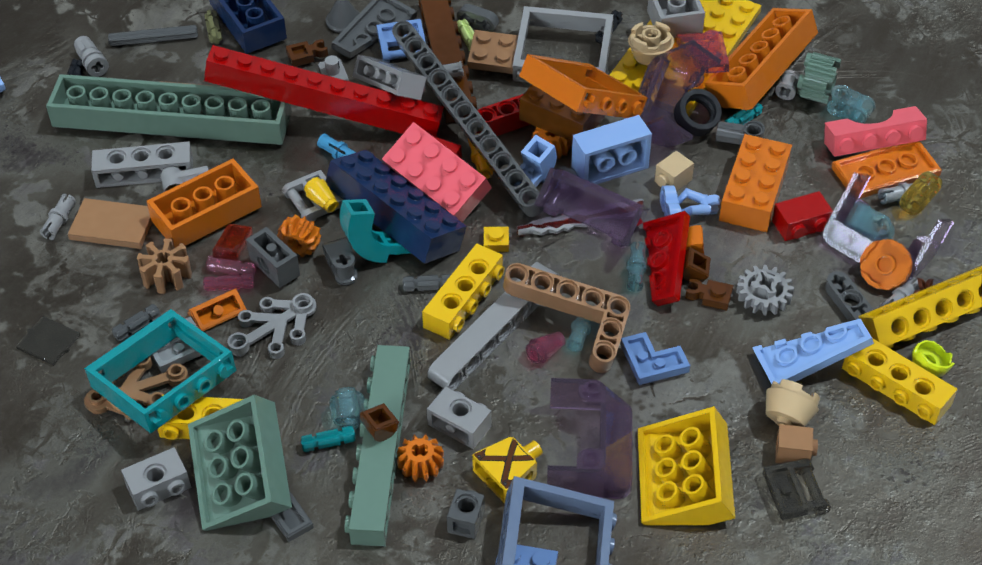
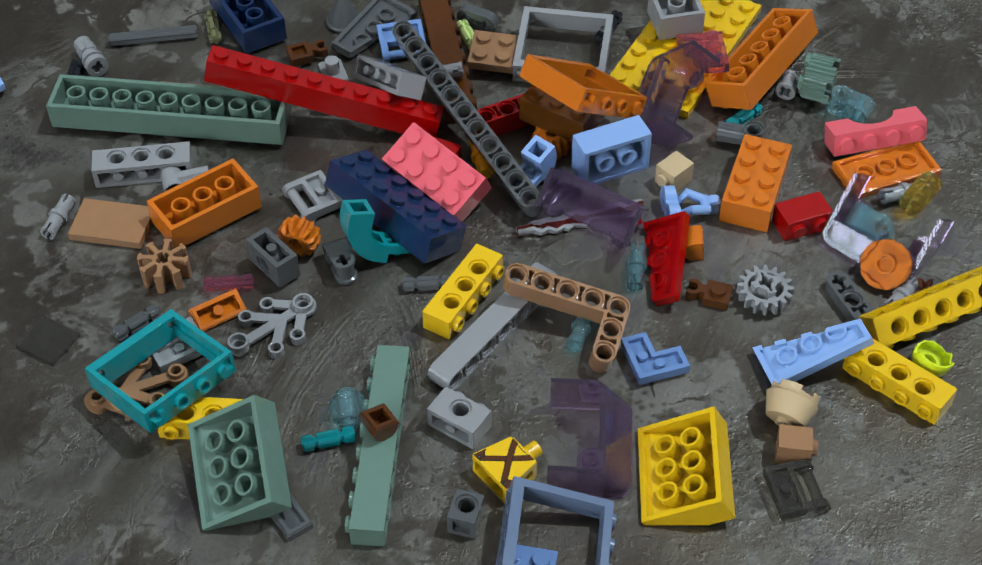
(164, 467): light grey brick -> none
(230, 266): clear pink axle -> none
(232, 242): clear red tile -> none
(320, 193): yellow cone -> none
(328, 144): dark azure pin -> none
(420, 458): orange gear -> none
(496, 238): yellow plate -> none
(543, 347): clear pink cone -> none
(650, 41): tan cone -> none
(696, 265): reddish brown brick -> none
(706, 99): black tyre -> none

